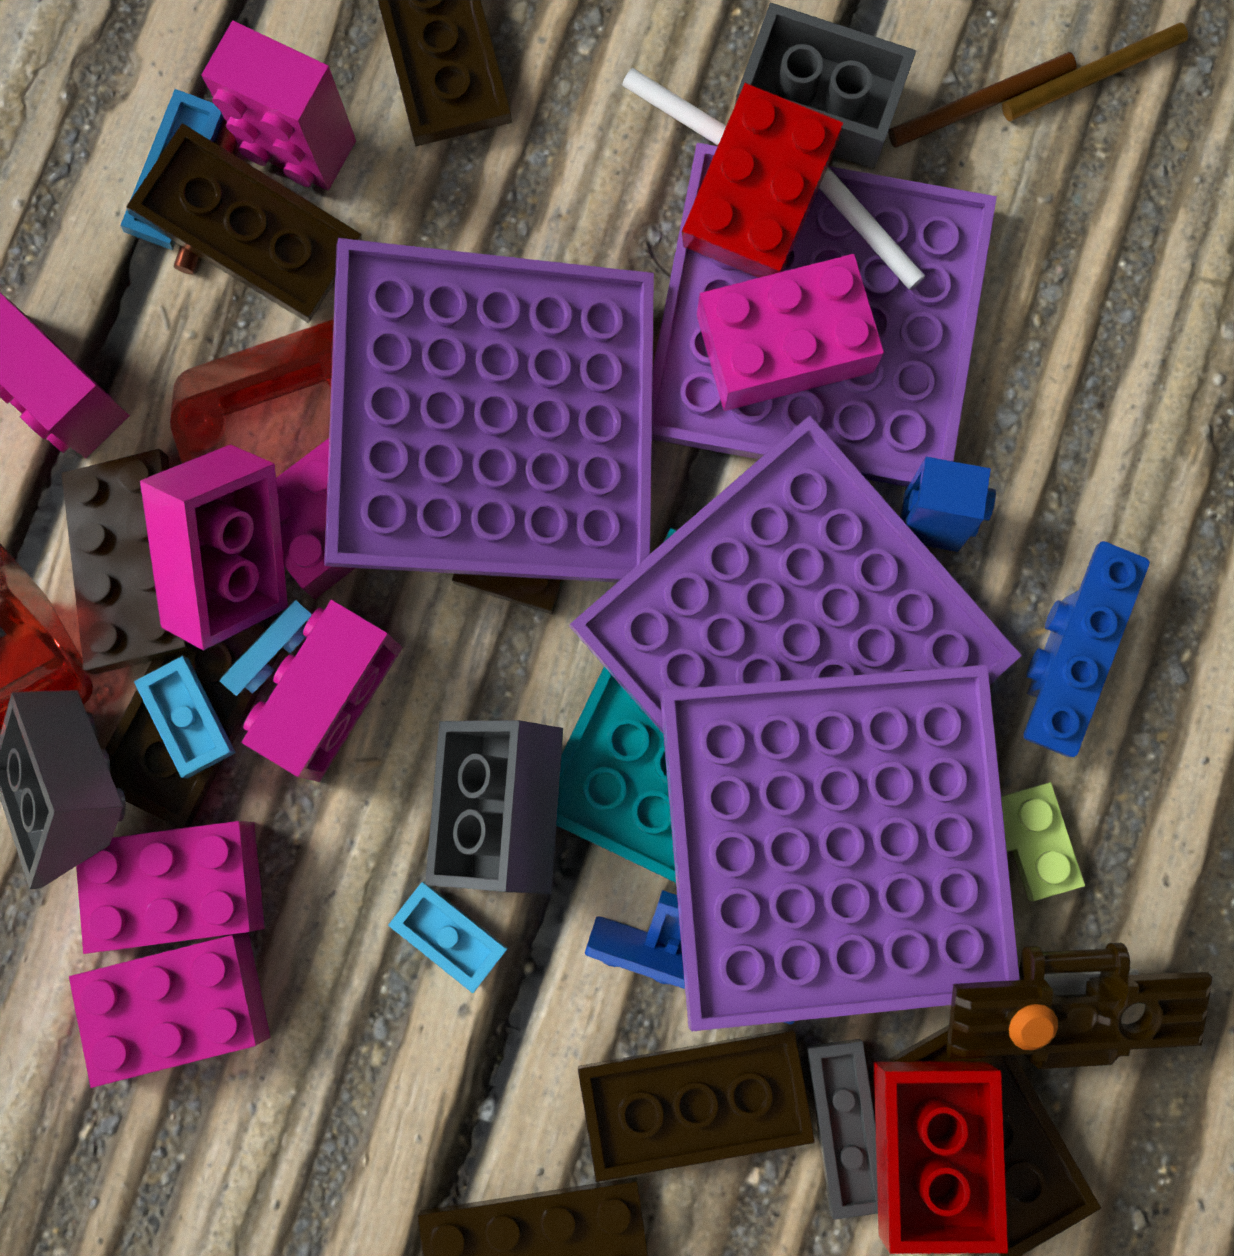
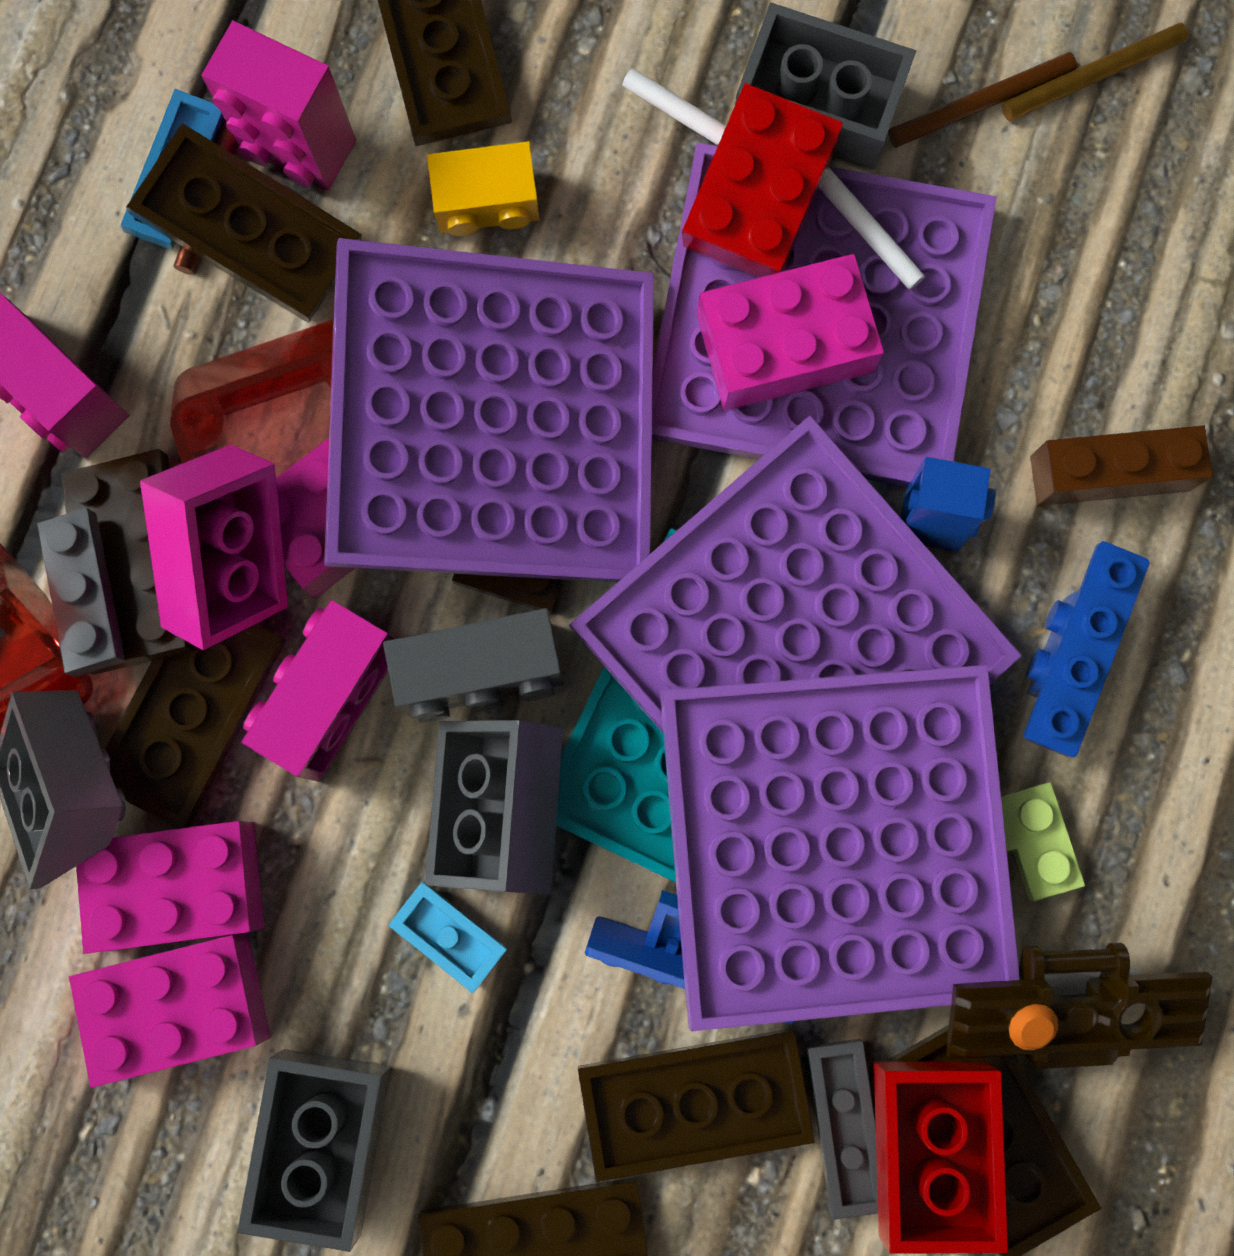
(80, 592): none -> dark grey plate
(184, 717): medium azure plate -> none
(253, 667): medium azure plate -> none
(314, 1150): none -> dark grey brick
(474, 665): none -> dark grey brick
(483, 188): none -> yellow brick
(1120, 465): none -> reddish brown brick

